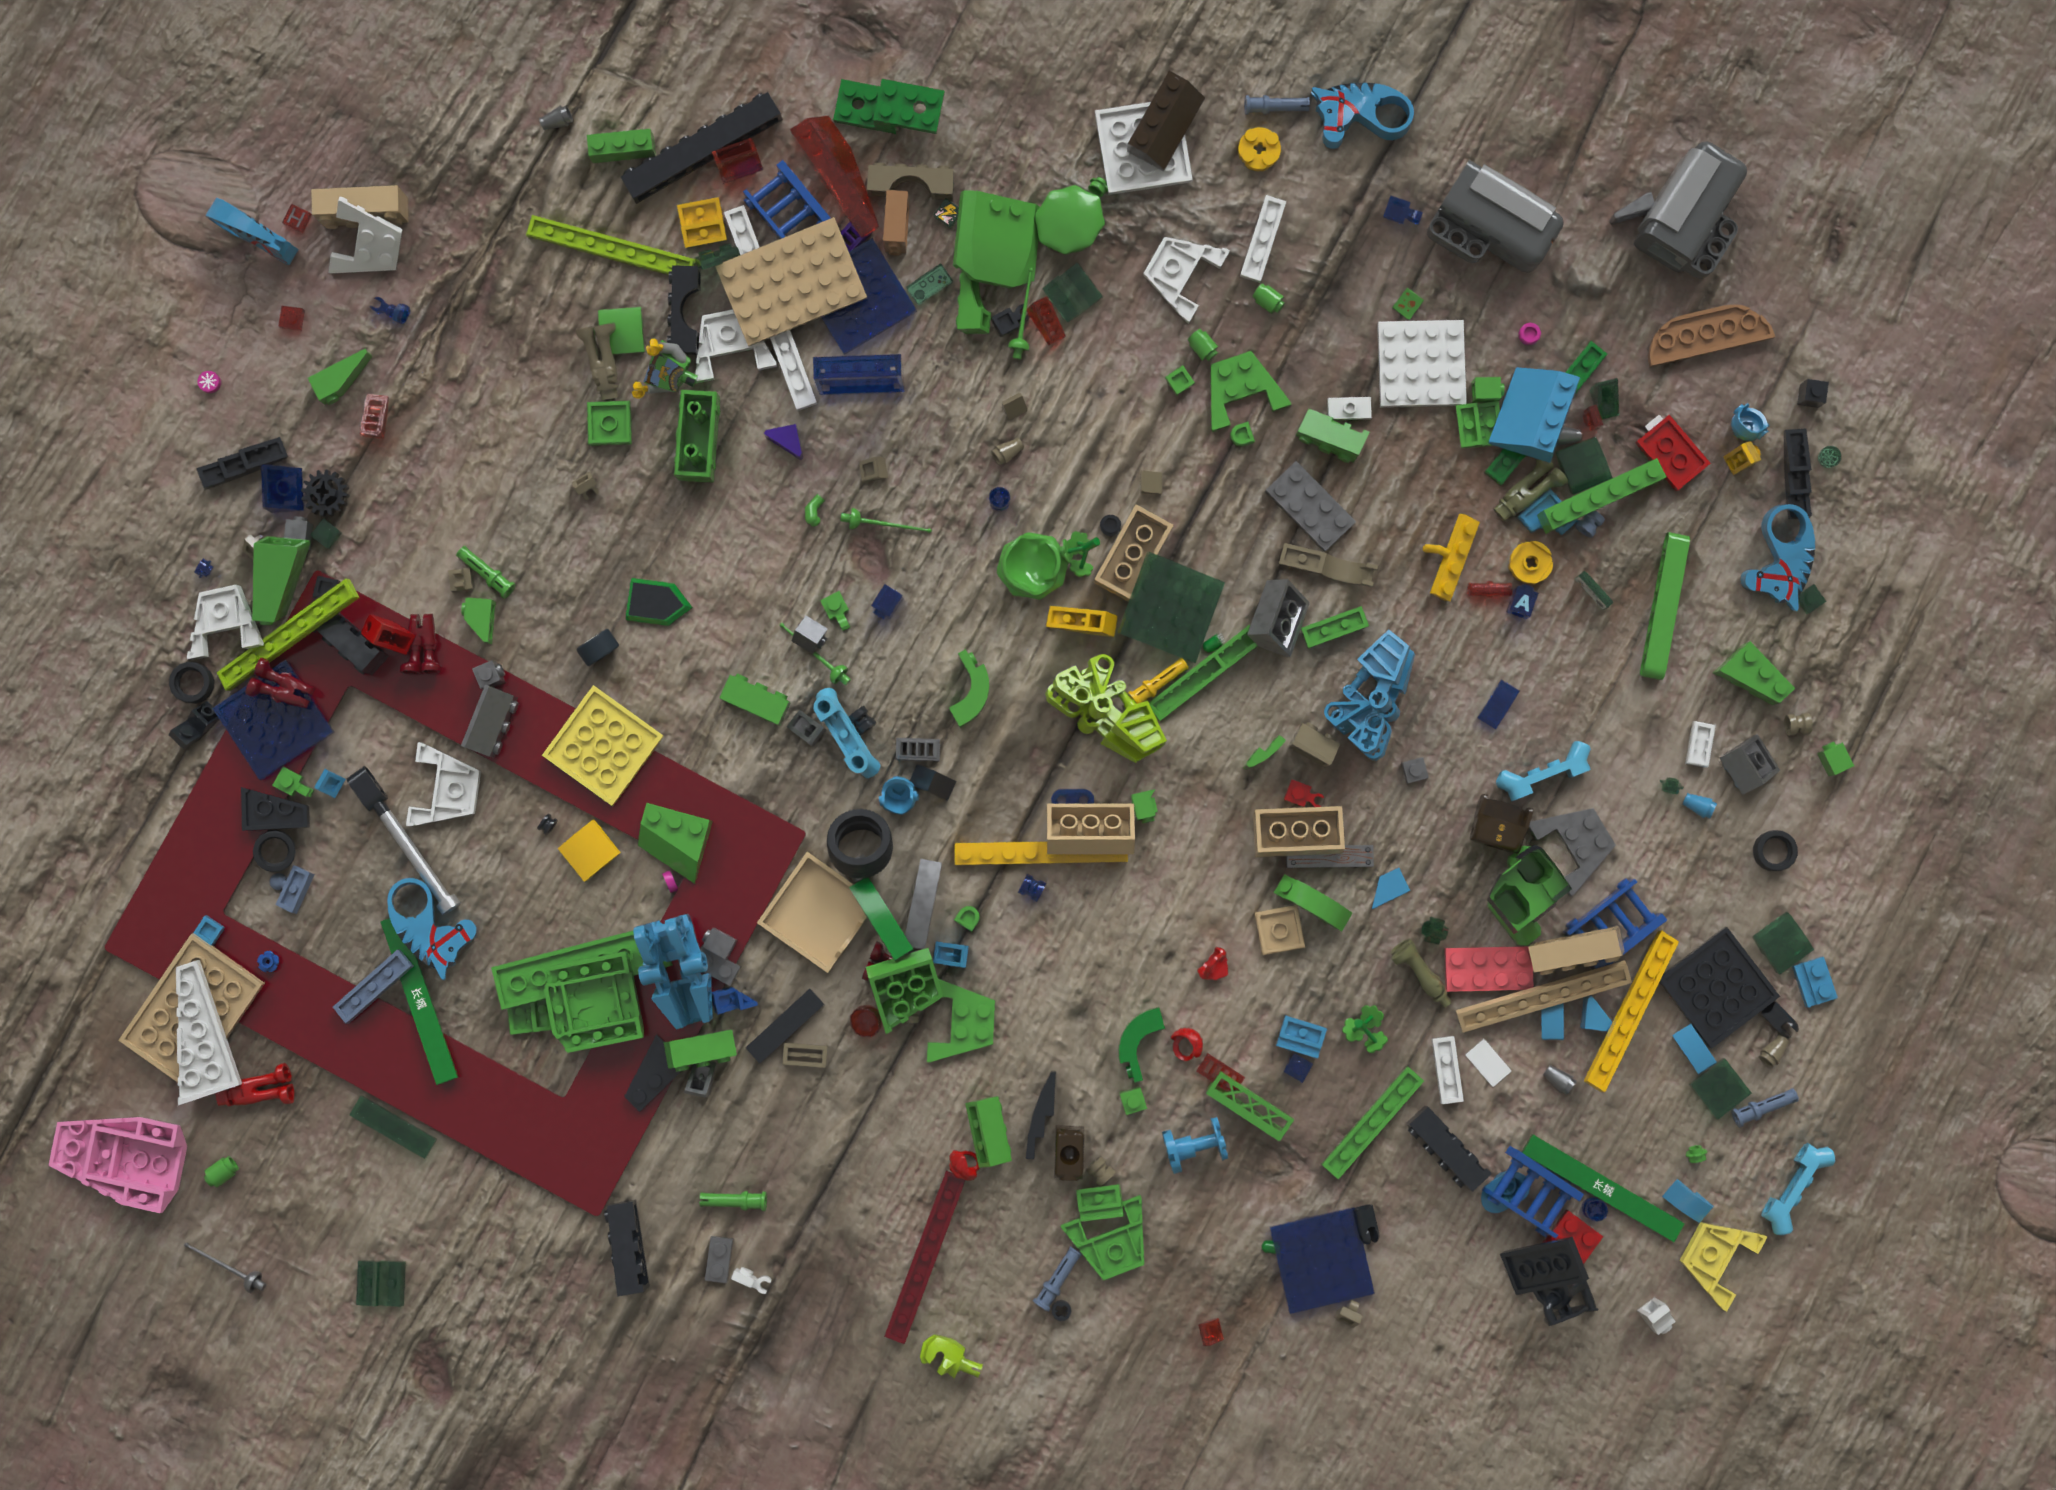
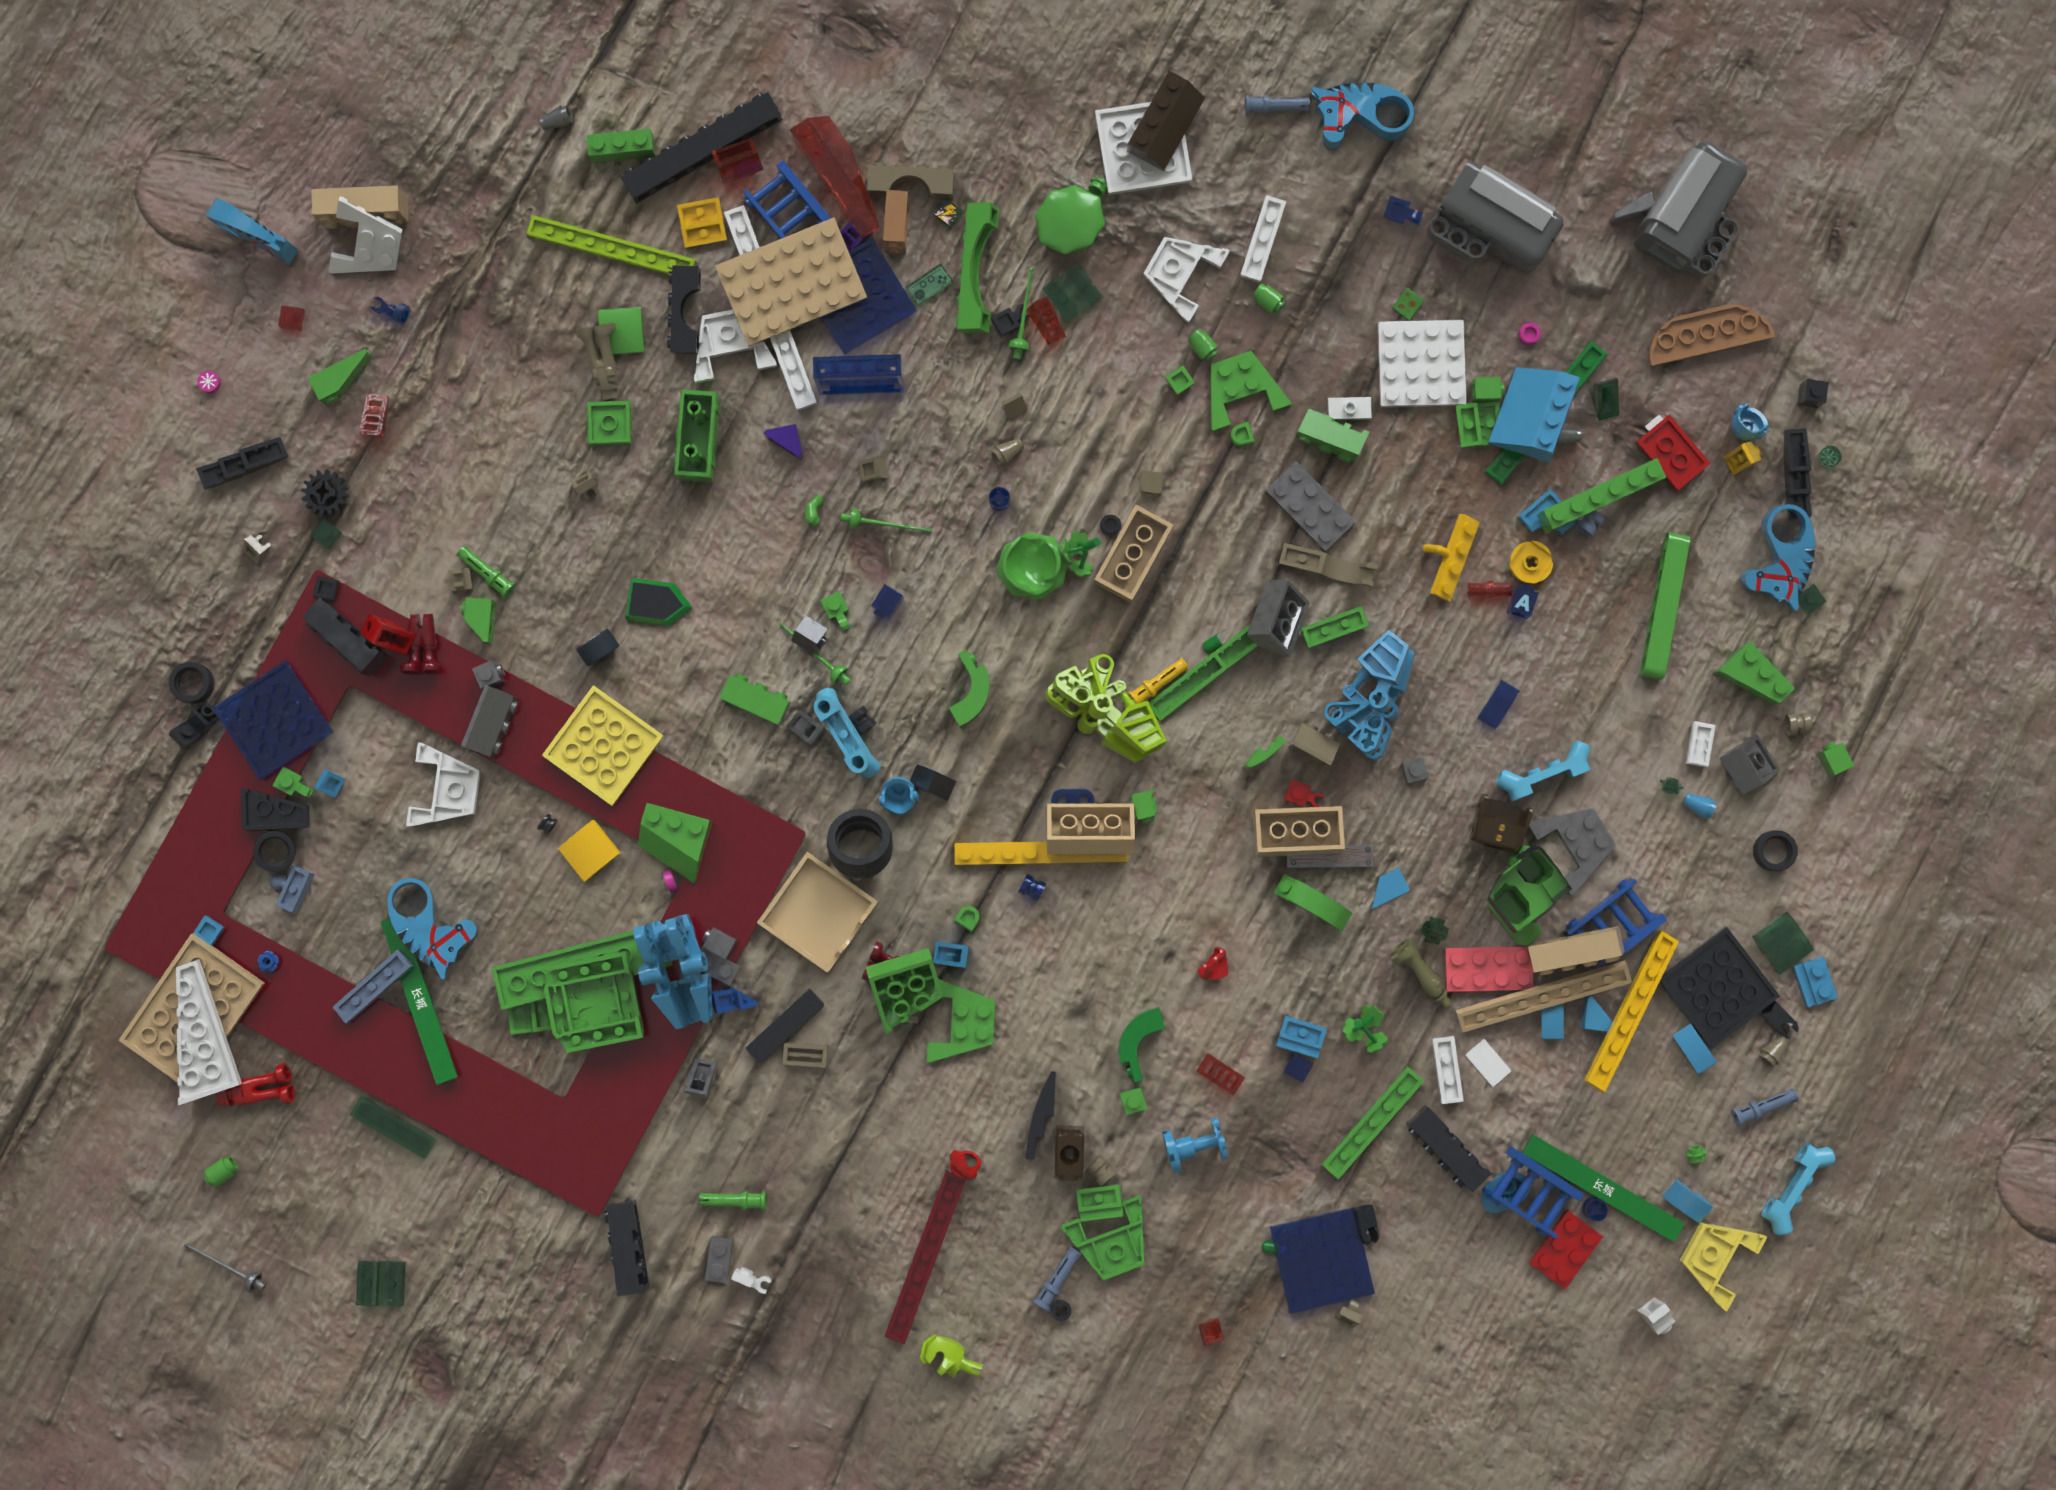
(123, 1158): bright pink wedge -> none
(204, 568): clear blue plate -> none
(219, 612): white wing -> none
(275, 576): bright green slope -> none
(282, 488): clear blue slope -> none
(284, 692): dark red piece -> none
(289, 633): lime tile -> none
(296, 218): clear red tile -> none
(298, 529): flat silver brick -> none
(374, 797): piece -> none
(651, 1076): black wing -> none
(666, 370): torso -> none
(700, 1050): bright green brick -> none
(713, 258): clear green plate -> none
(866, 1021): clear red hair -> none
(881, 918): green slope -> none
(889, 106): green bracket -> none
(899, 749): flat silver slope -> none
(923, 903): flat silver slope -> none
(988, 1132): bright green brick -> none
(996, 239): bright green wedge -> none
(1082, 621): yellow slope -> none
(1171, 607): clear green plate -> none
(1193, 1037): red piece -> none
(1246, 1110): bright green fence -> none
(1267, 158): yellow plate -> none
(1279, 930): tan tile -> none
(1520, 497): olive piece -> none
(1554, 1276): black plate -> none
(1559, 1079): flat silver cone -> none
(1584, 465): clear green slope -> none
(1592, 418): clear red plate -> none
(1594, 590): clear green tile -> none
(1720, 1088): clear green plate -> none

